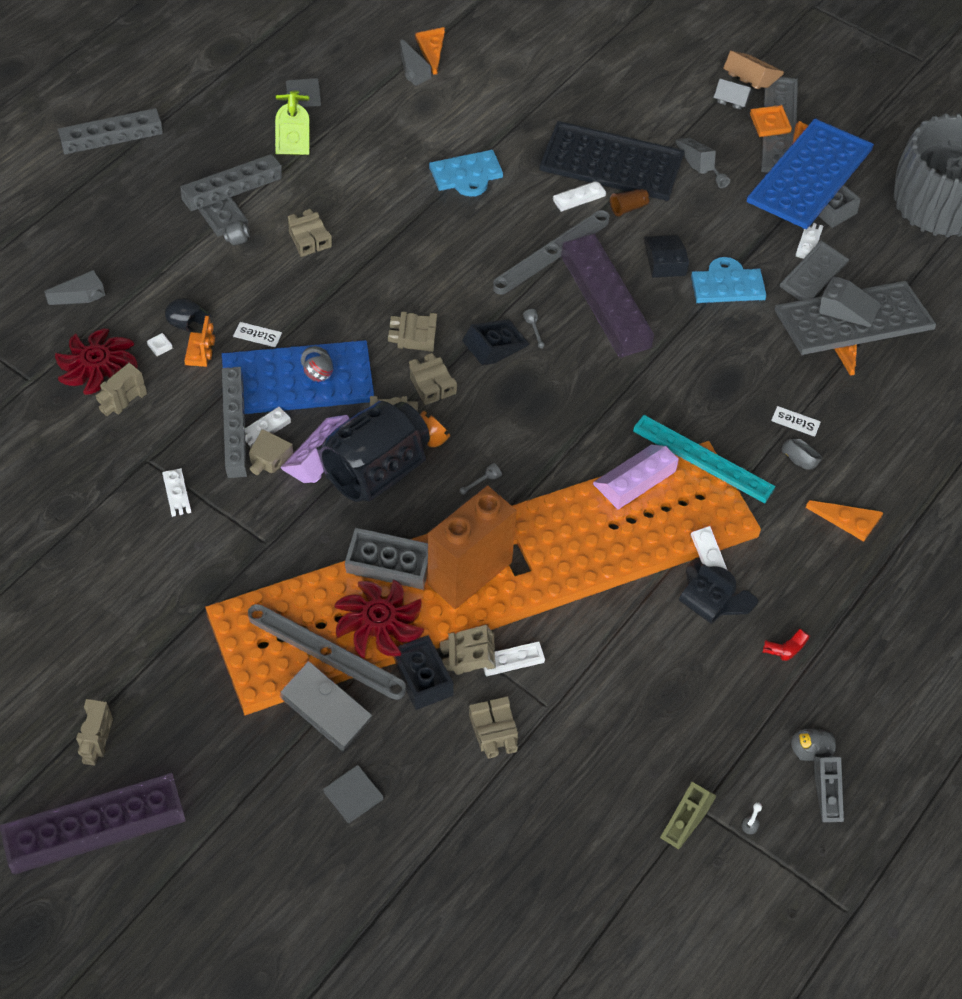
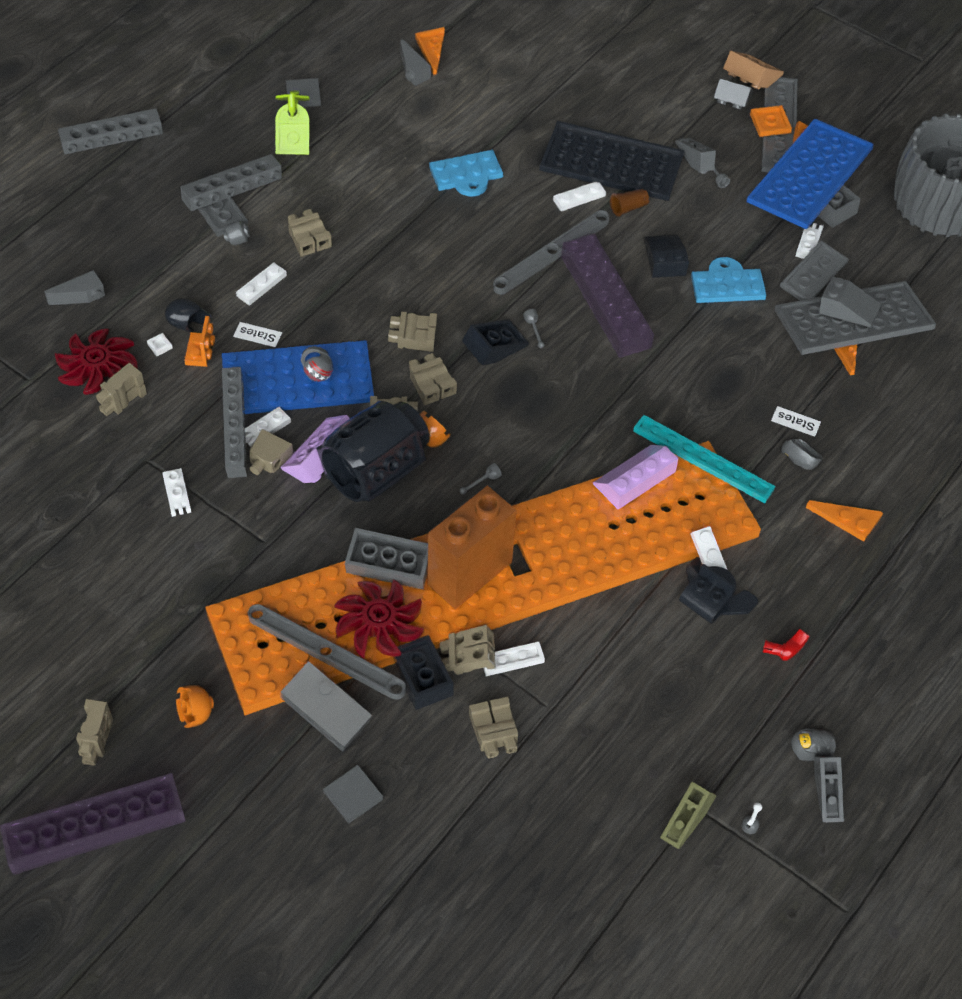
(194, 705): none -> orange cylinder
(261, 283): none -> white plate

